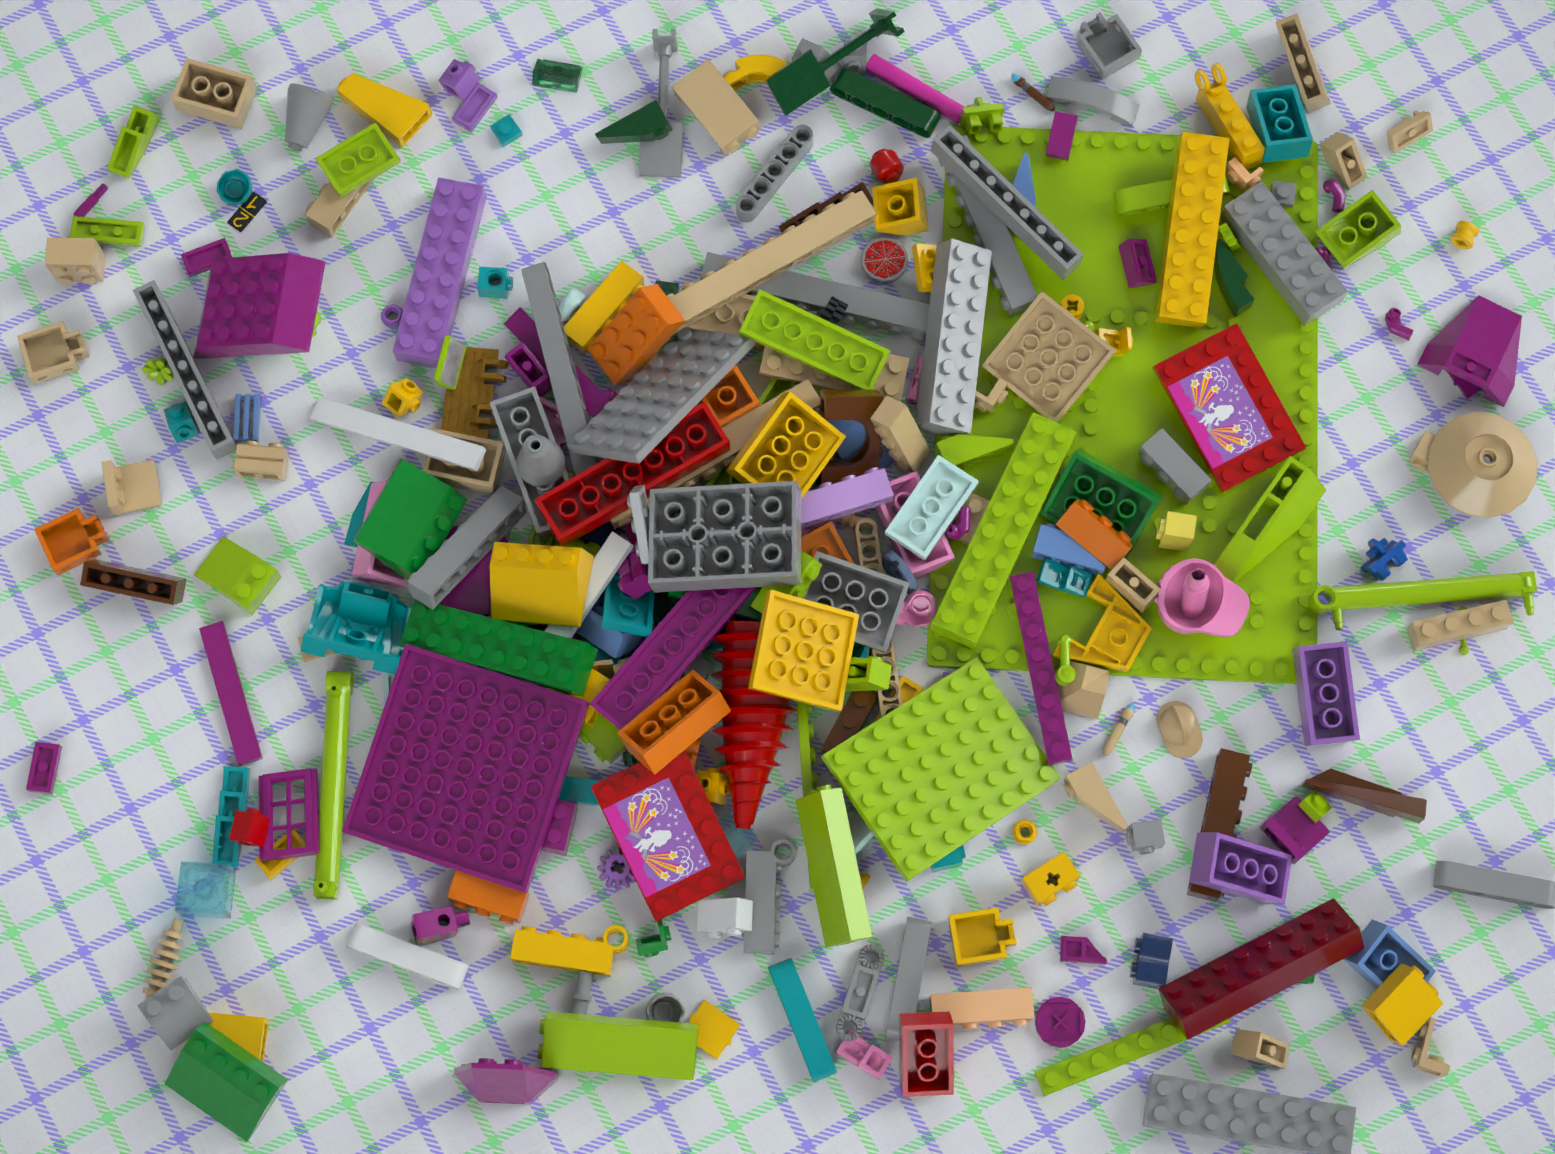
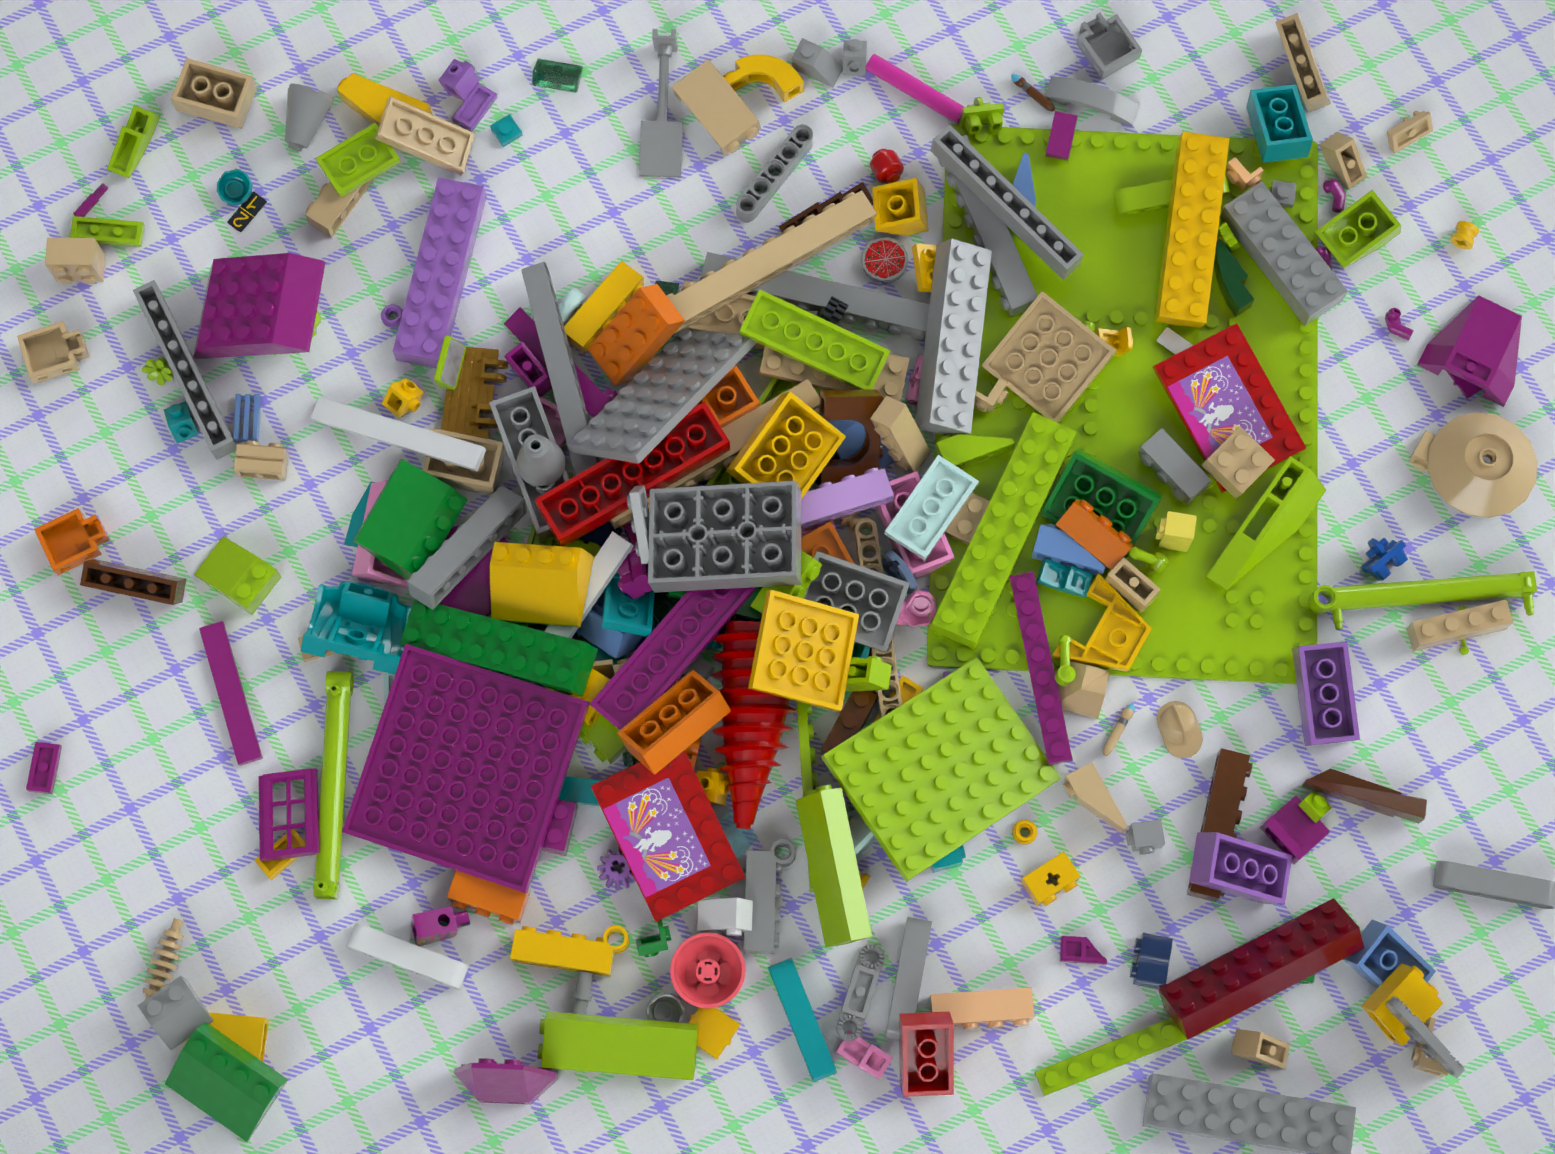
(131, 486): tan bracket -> none
(201, 258): magenta tile -> none
(205, 890): clear light blue brick -> none
(231, 799): teal slope -> none
(249, 828): red brick -> none
(425, 136): none -> tan tile
(487, 275): teal brick -> none
(640, 126): dark green slope -> none
(707, 952): none -> coral piece
(805, 75): dark green piece -> none
(885, 102): dark green beam -> none
(962, 526): magenta arm -> none
(980, 936): yellow piece -> none
(1060, 1022): magenta tile -> none
(1076, 310): yellow wheel -> none
(1137, 263): magenta slope -> none
(1156, 562): none -> lime piece
(1173, 341): none -> white sticker
(1201, 600): bright pink piece -> none
(1228, 118): yellow hinge -> none
(1238, 462): none -> tan brick
(1418, 1031): none -> light grey plate

